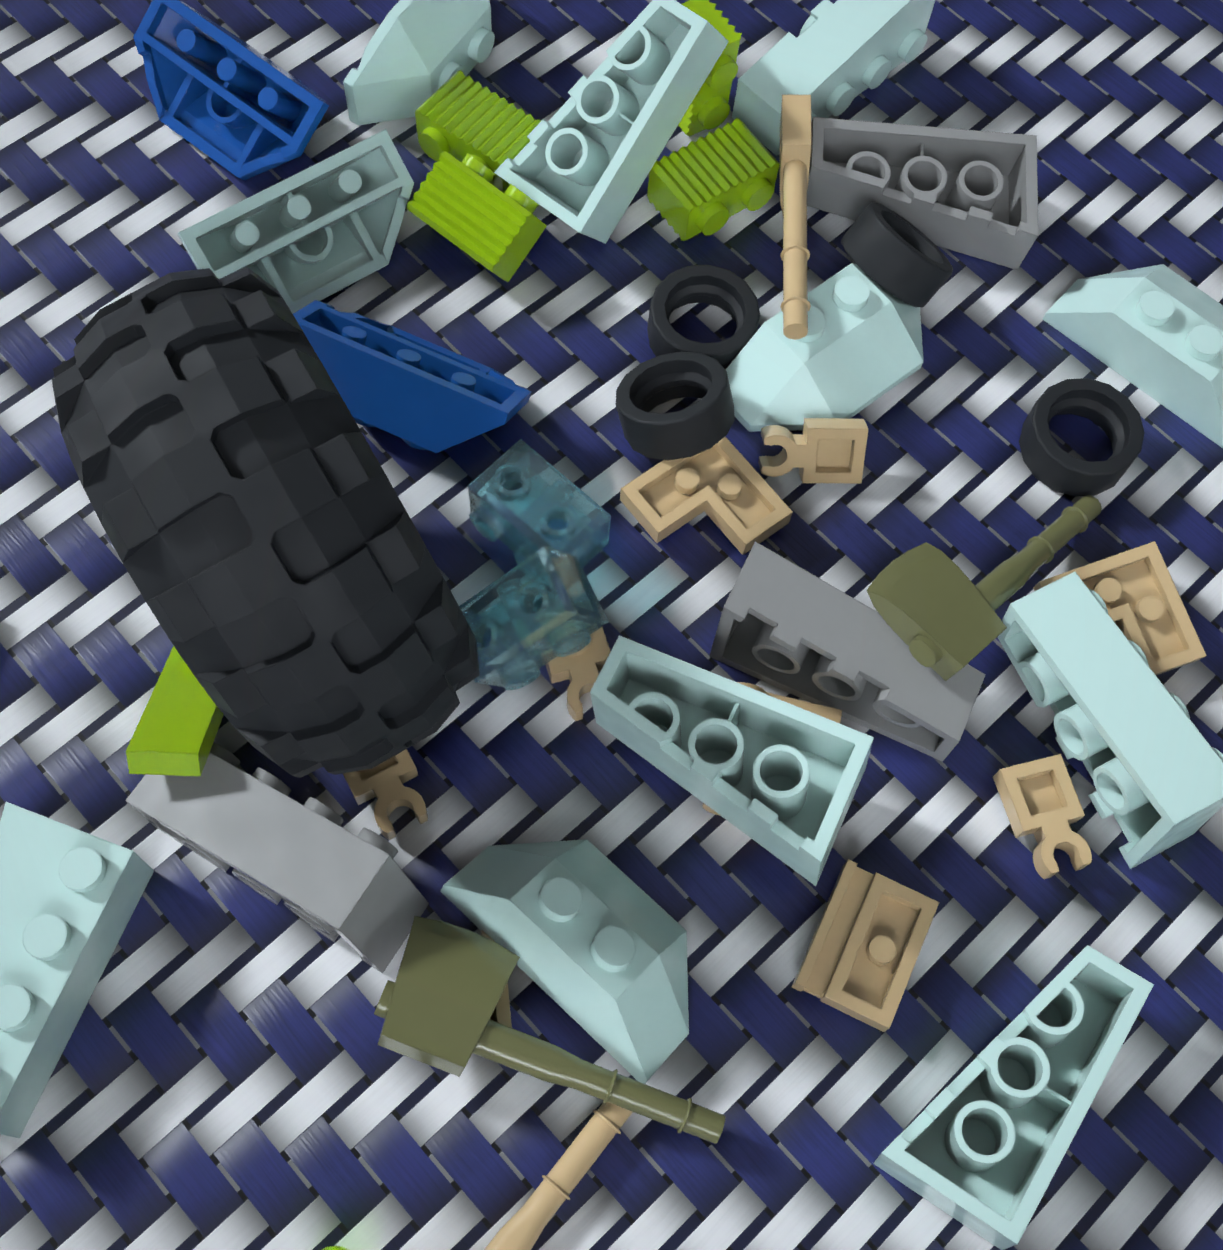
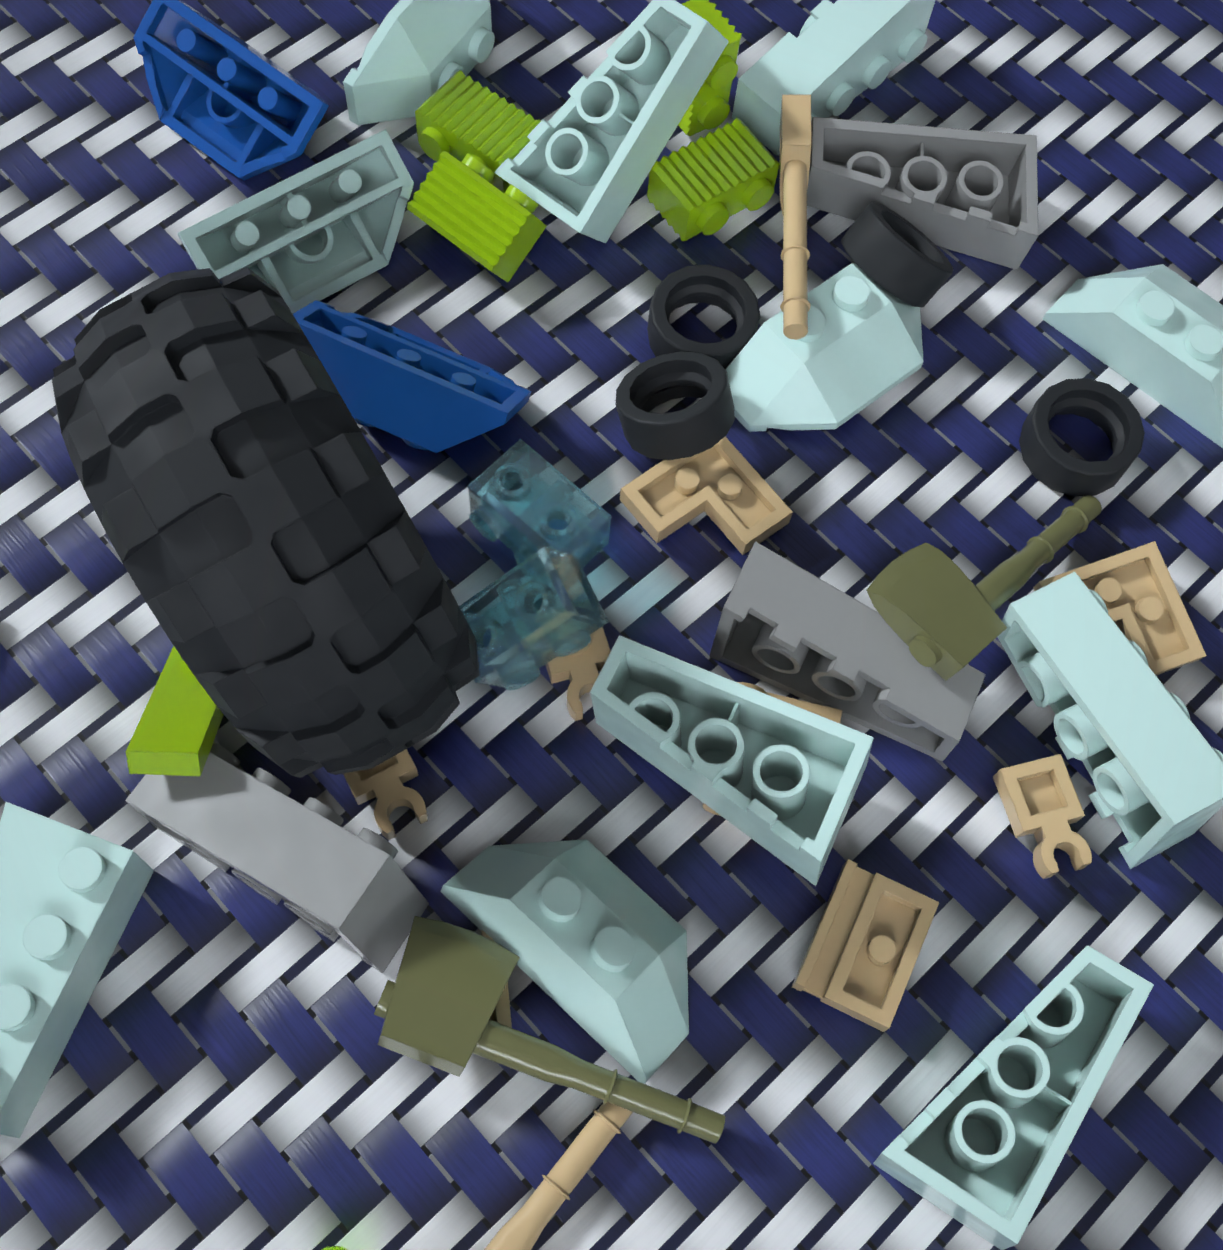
(825, 452): tan plate -> none

